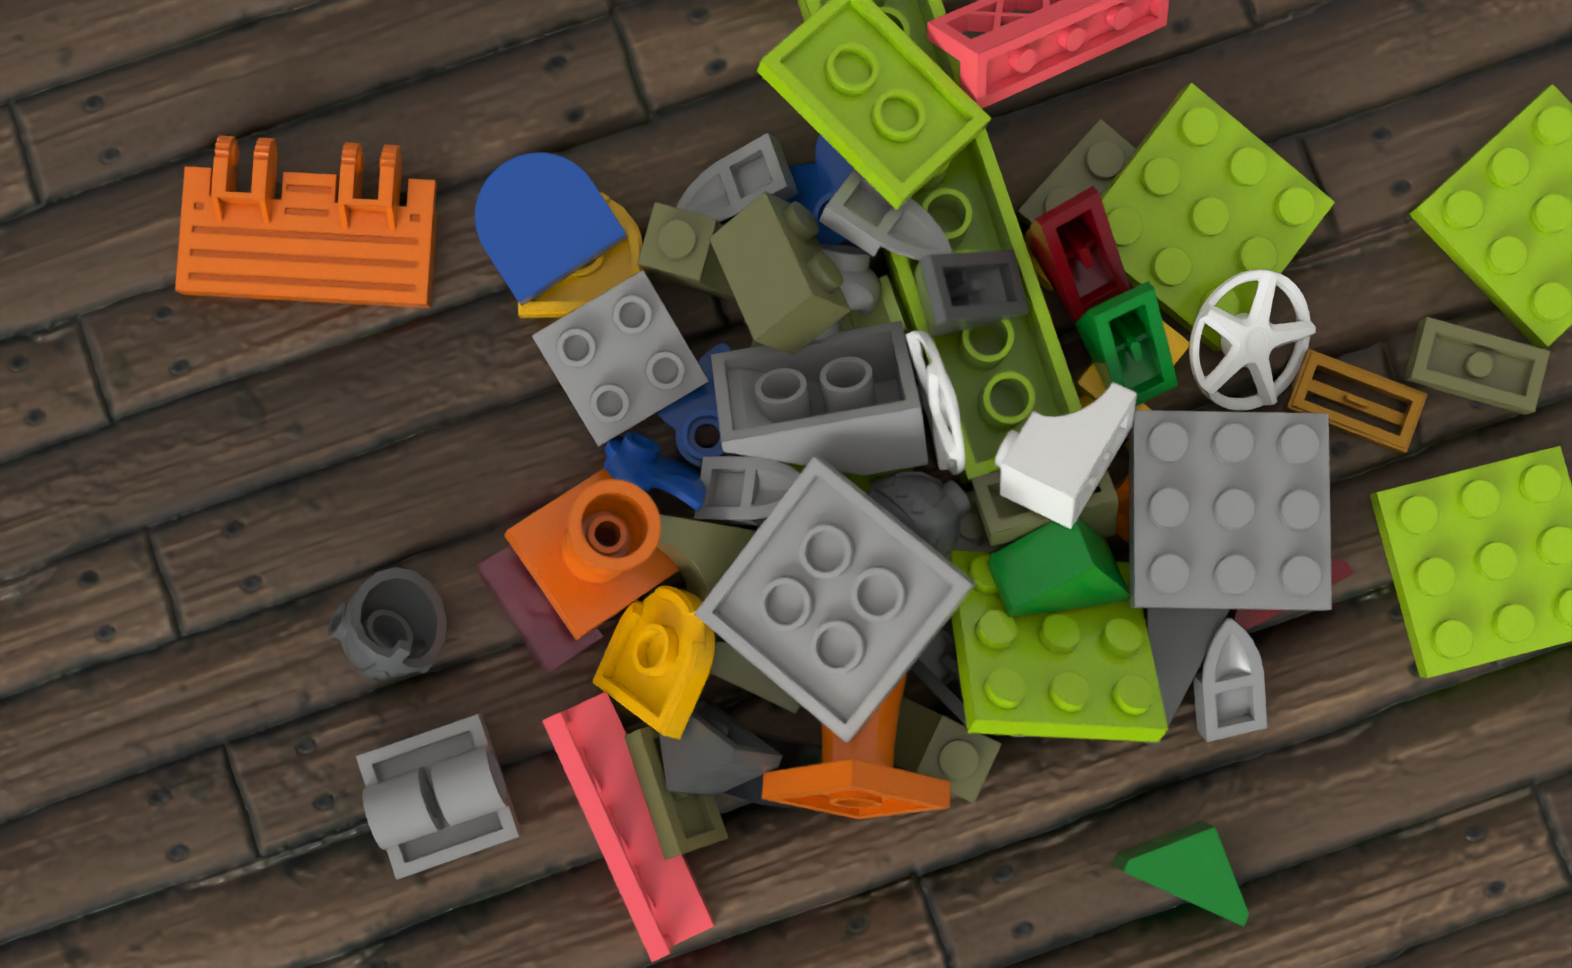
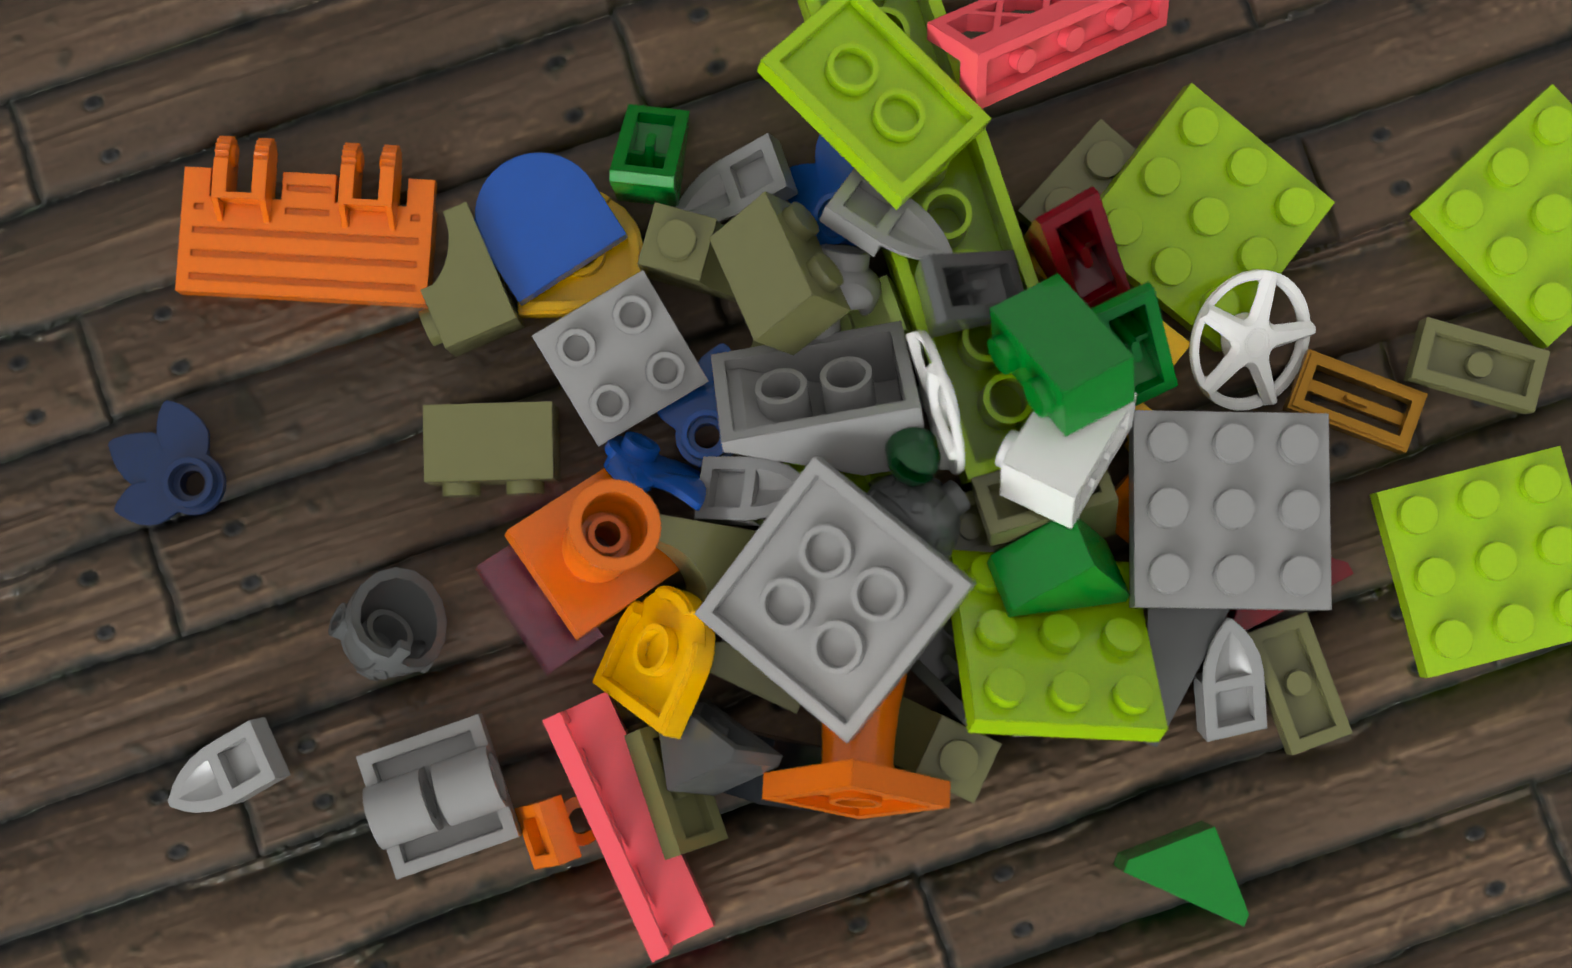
(162, 463): none -> dark blue plate
(230, 770): none -> light grey plate
(470, 297): none -> olive arch
(491, 446): none -> olive brick
(550, 832): none -> orange tile
(650, 155): none -> green slope
(913, 455): none -> dark green hinge
(1061, 355): none -> green brick
(1299, 684): none -> olive plate

